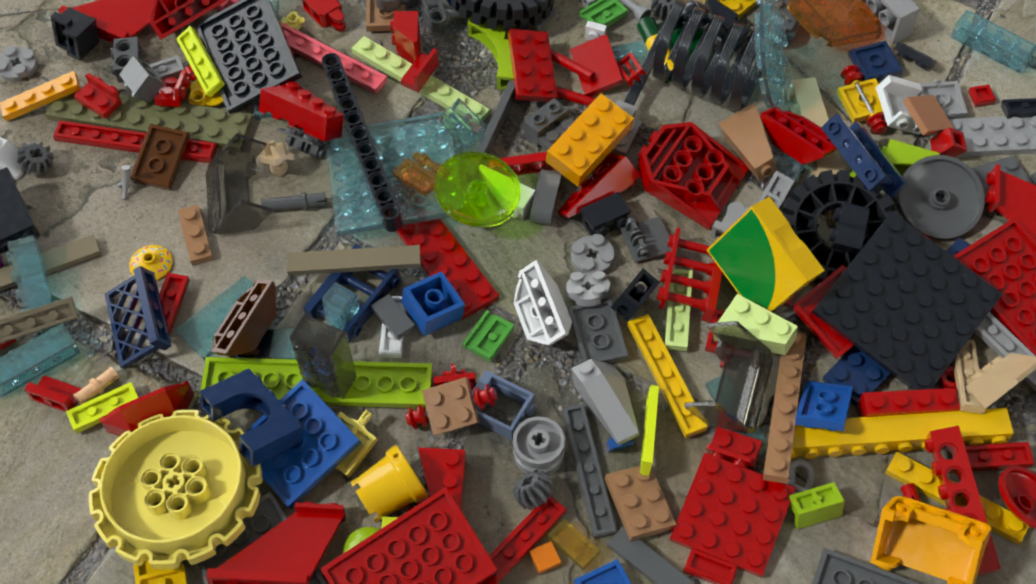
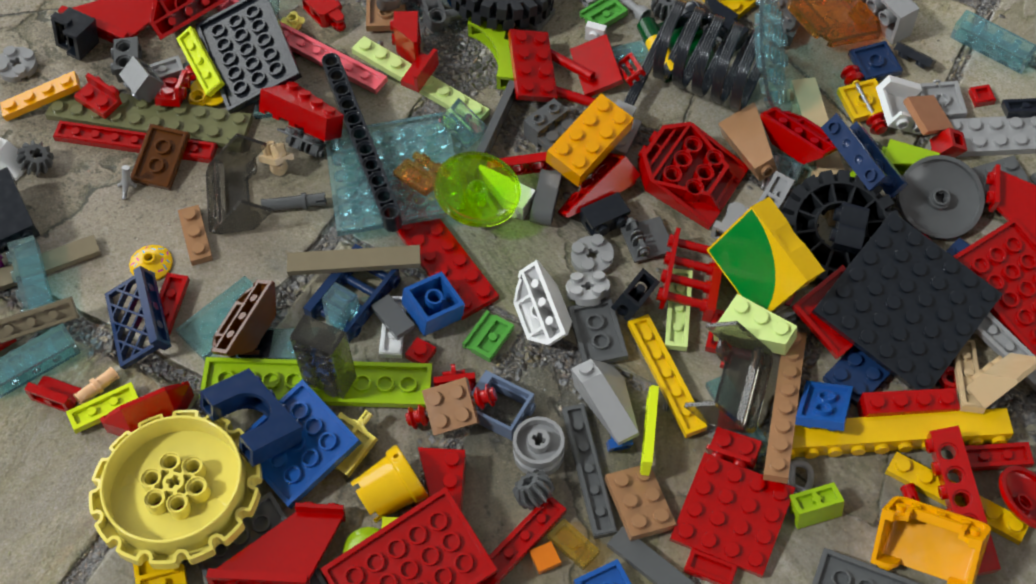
(420, 351): none -> red plate

